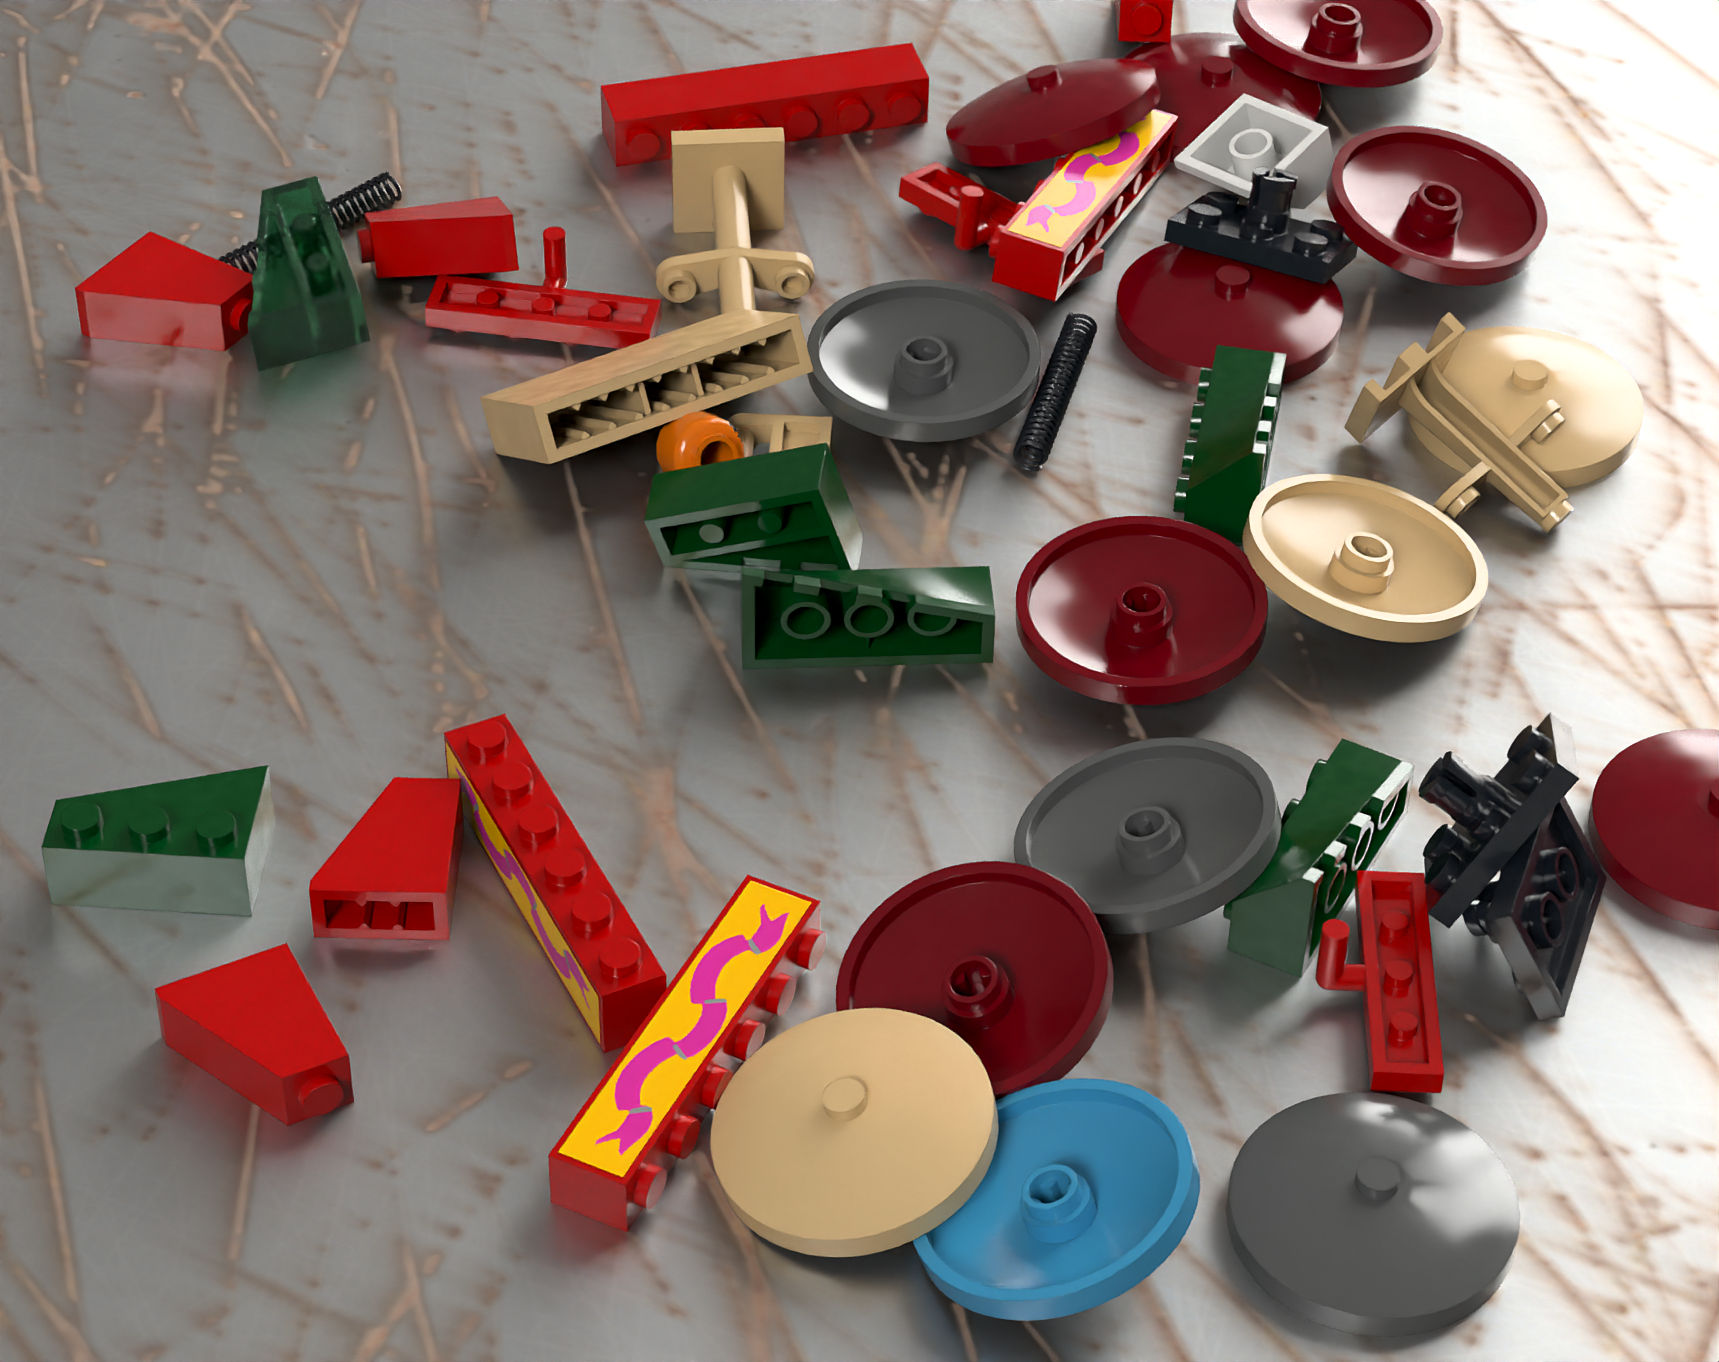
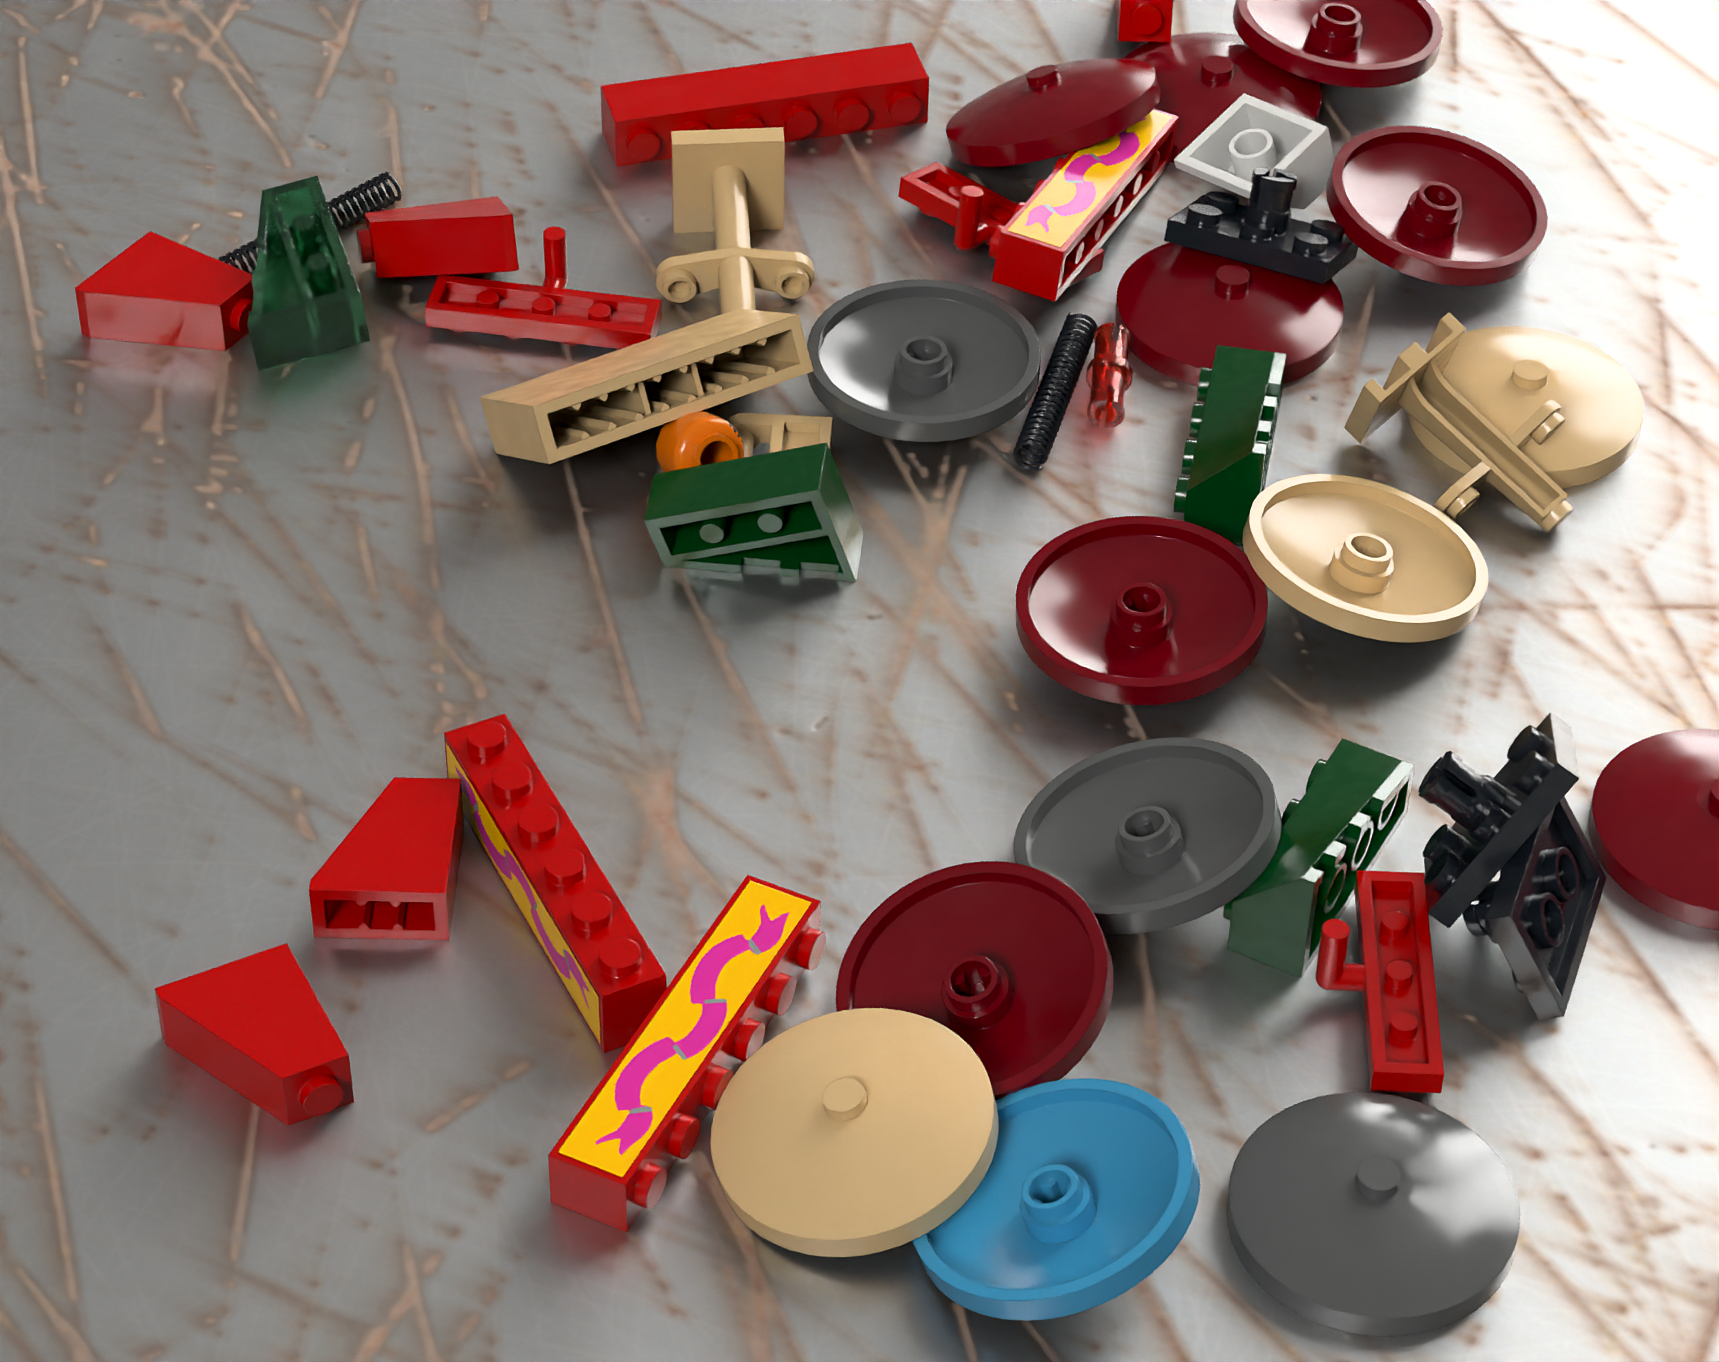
(164, 845): dark green wedge -> none
(866, 617): dark green wedge -> none
(1109, 375): none -> clear red pin

